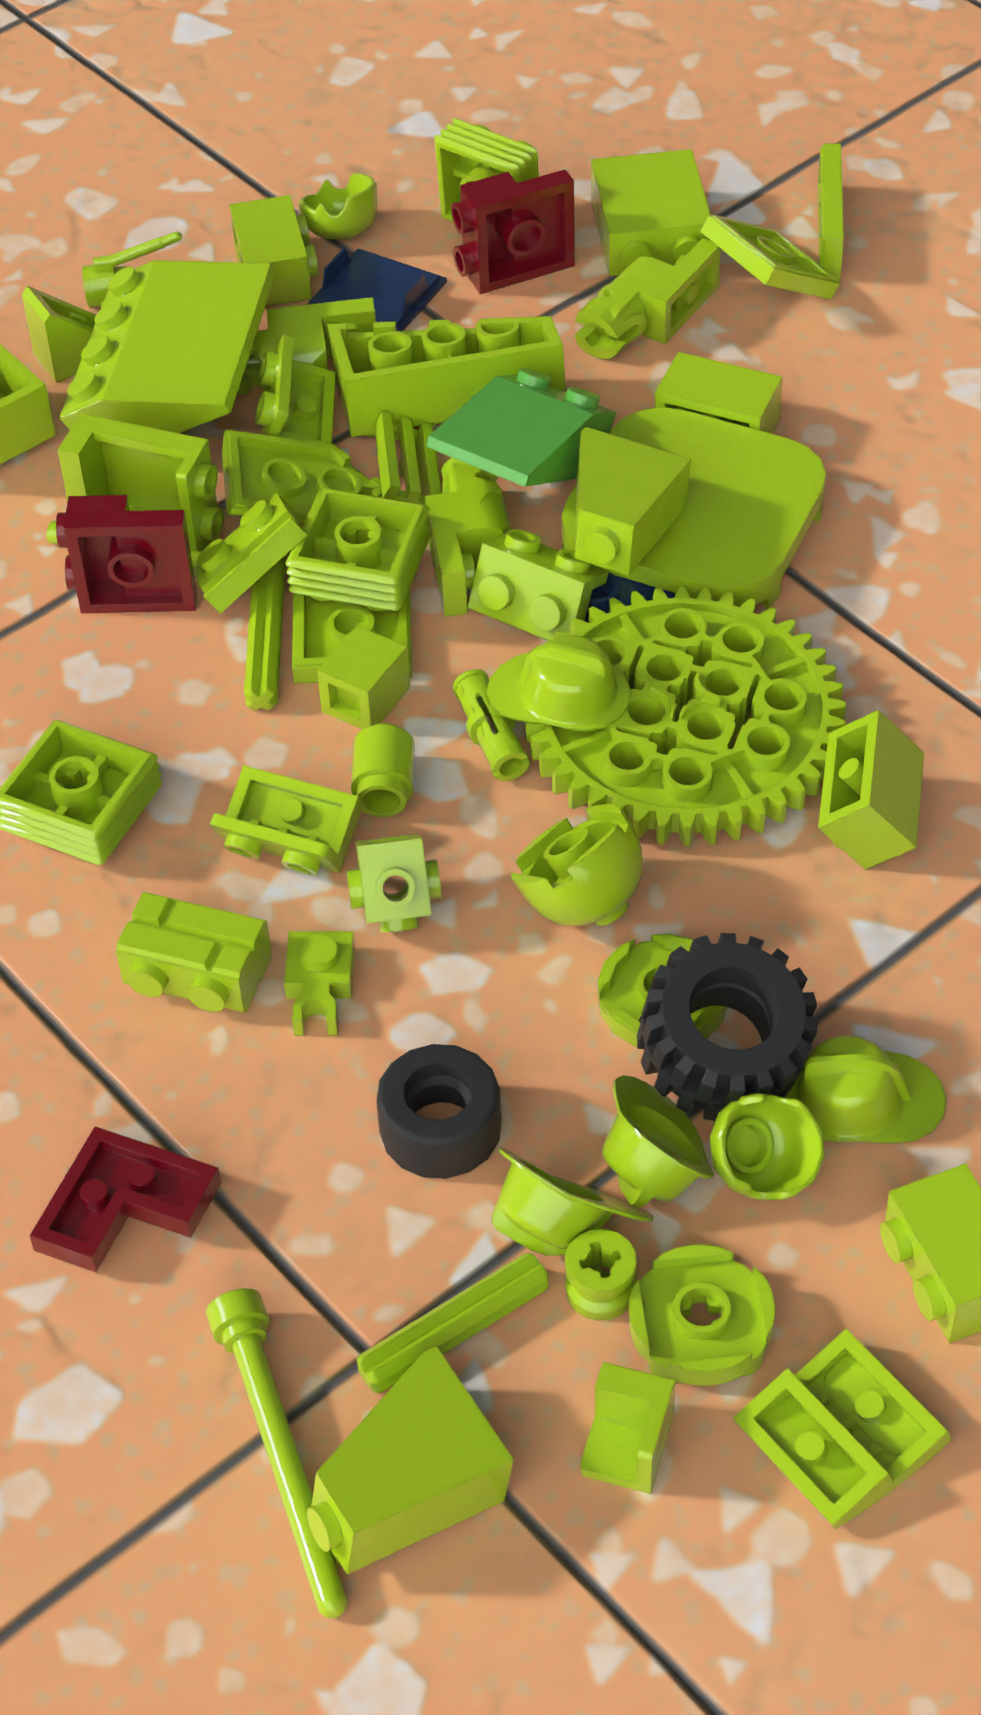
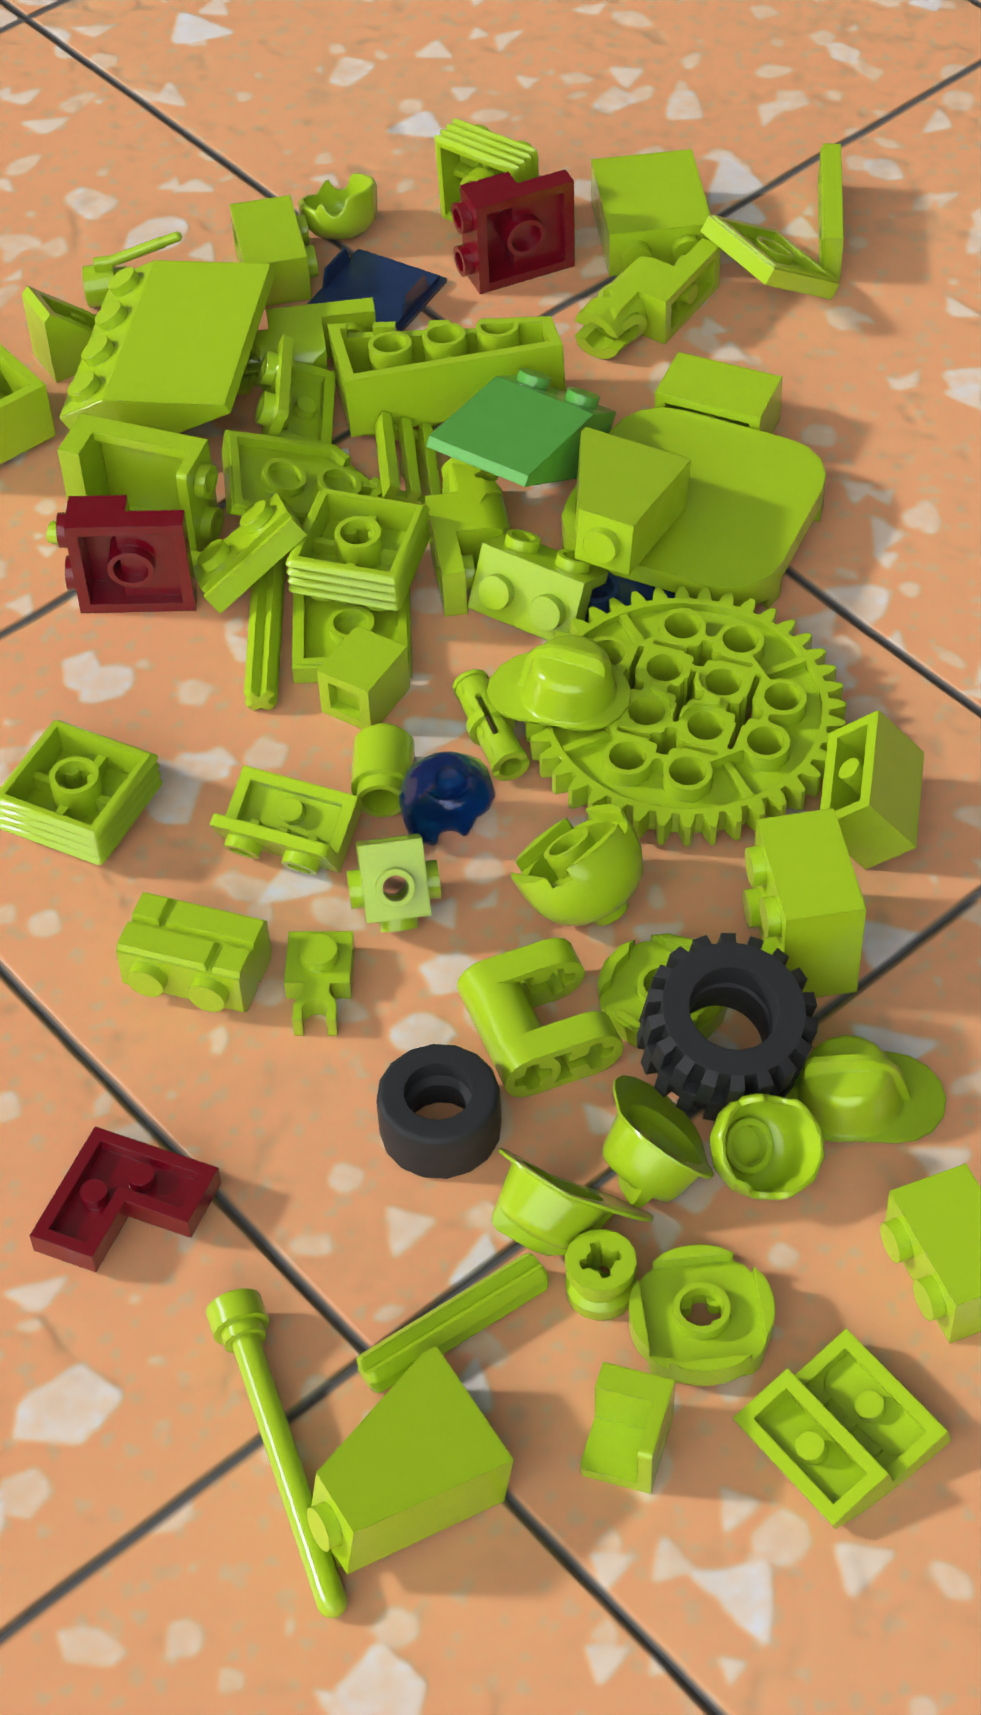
(445, 795): none -> clear blue hair
(501, 1003): none -> lime connector
(807, 898): none -> lime brick

